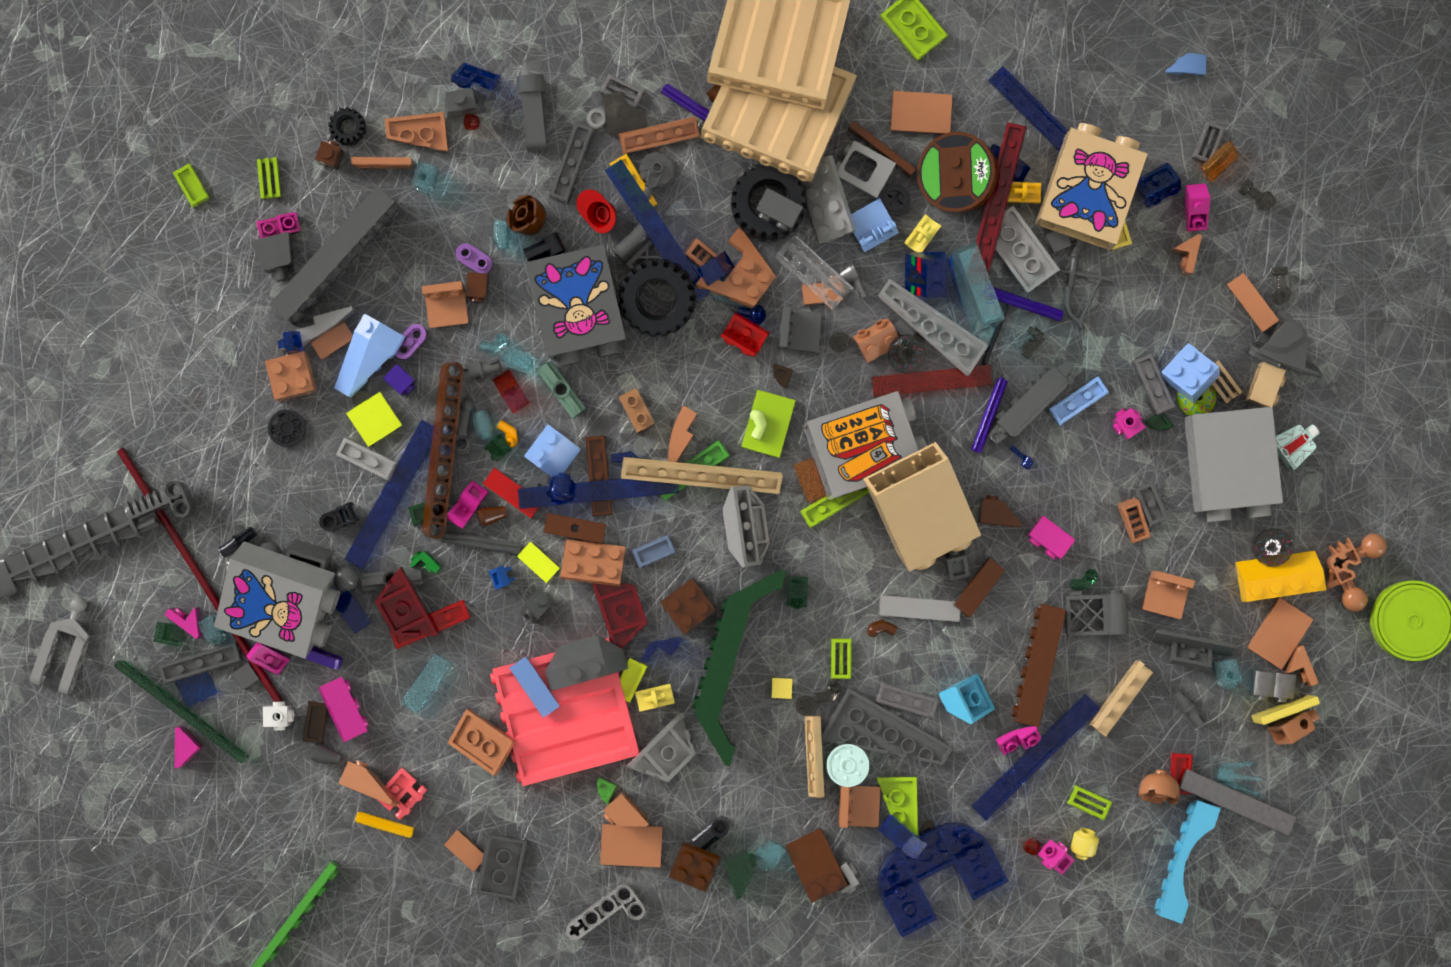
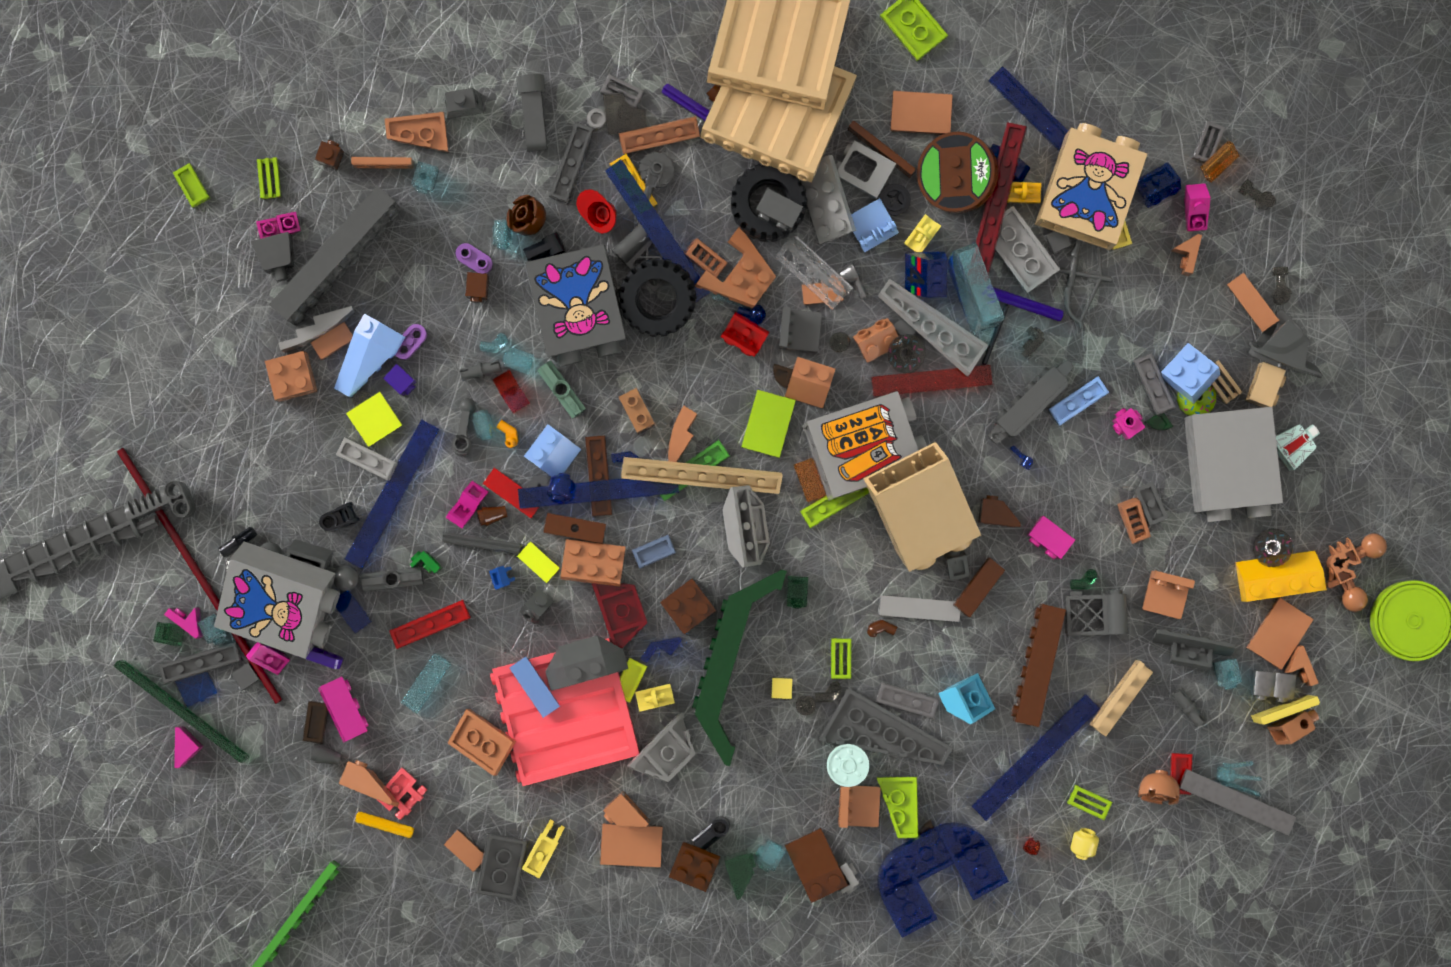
(77, 654): light grey piece -> none
(271, 718): white brick -> none
(286, 428): black wheel -> none
(291, 342): clear blue tile -> none
(342, 115): black tyre -> none
(403, 608): dark red wing -> none
(417, 513): dark green tile -> none
(446, 304): nougat bracket -> none
(447, 459): reddish brown beam -> none
(468, 74): clear blue plate -> none
(471, 122): clear red hinge -> none
(498, 448): clear green tile -> none
(542, 851): none -> light yellow hinge
(603, 914): light grey beam -> none
(605, 789): bright green tile -> none
(716, 268): clear blue slope -> none
(760, 423): yellowish green arm -> none
(810, 382): none -> nougat slope
(814, 756): tan tile -> none
(902, 837): clear blue slope -> none
(989, 415): dark purple axle -> none
(1025, 737): dark pink slope -> none
(1055, 857): dark pink brick -> none
(1189, 64): medium blue slope -> none
(1200, 820): medium azure arch -> none

